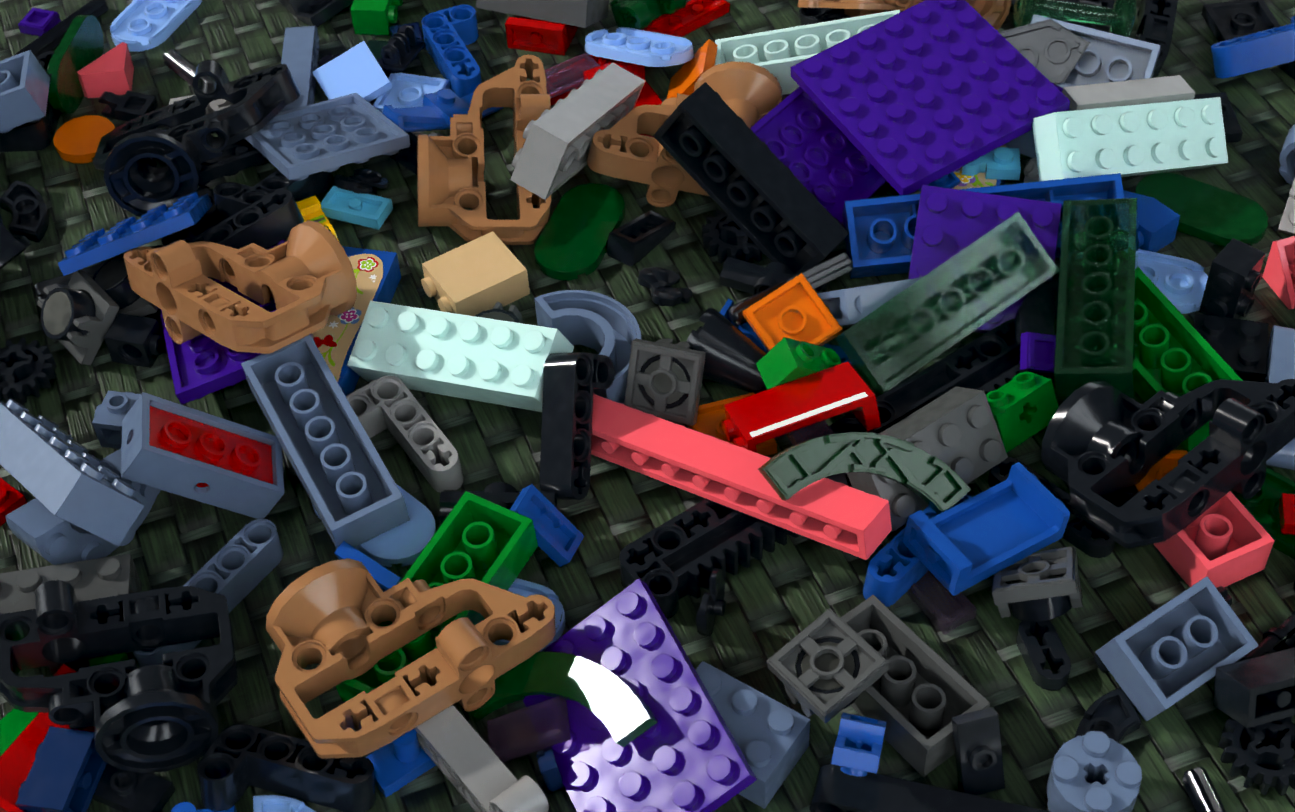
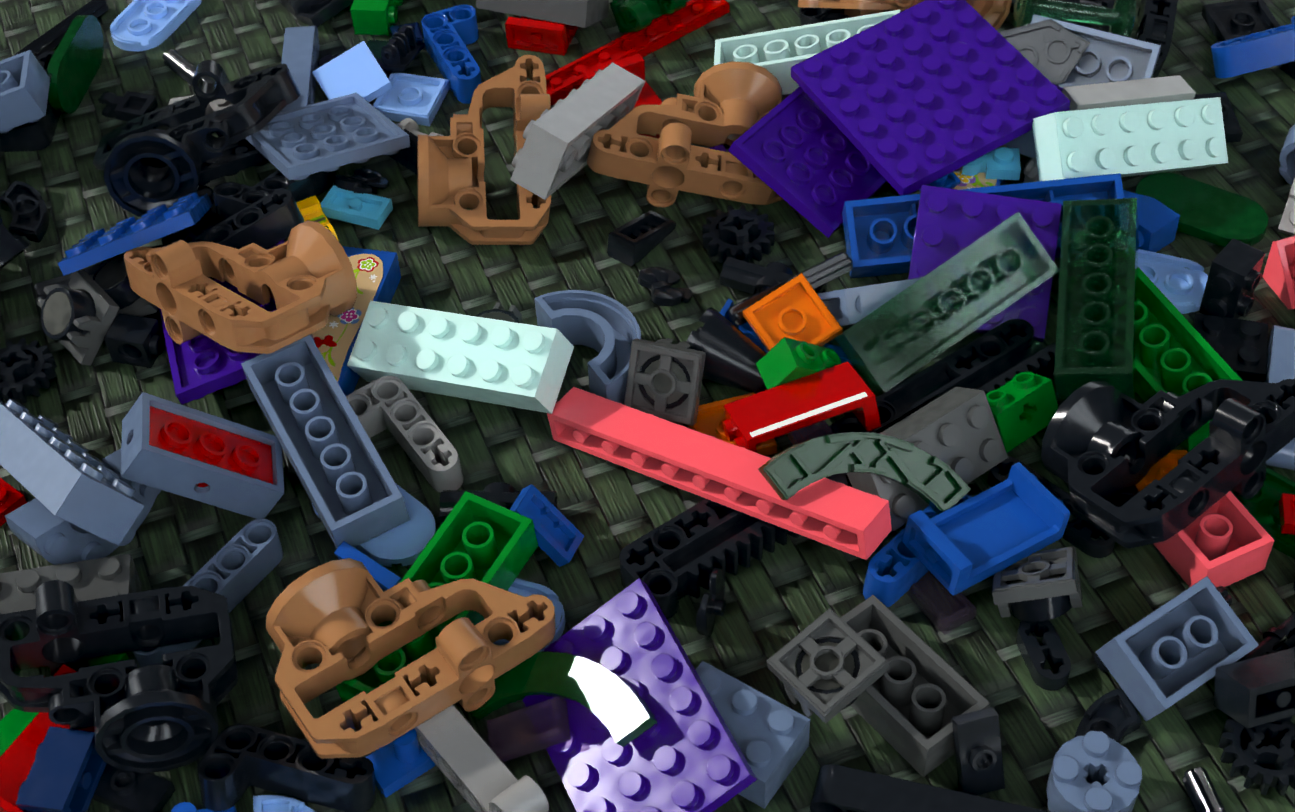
(38, 21): dark purple tile -> none
(80, 138): orange tile -> none
(108, 73): coral slope -> none
(109, 417): sand blue brick -> none
(434, 113): blue plate -> none
(475, 277): tan brick -> none
(549, 769): dark blue tile -> none
(568, 74): clear purple tile -> none
(568, 420): black beam -> none
(579, 231): dark green tile -> none
(639, 47): light blue tile -> none
(688, 74): orange tile -> none
(749, 181): black brick -> none
(859, 744): blue slope -> none
(1037, 352): dark purple tile -> none
(1038, 310): black tile -> none

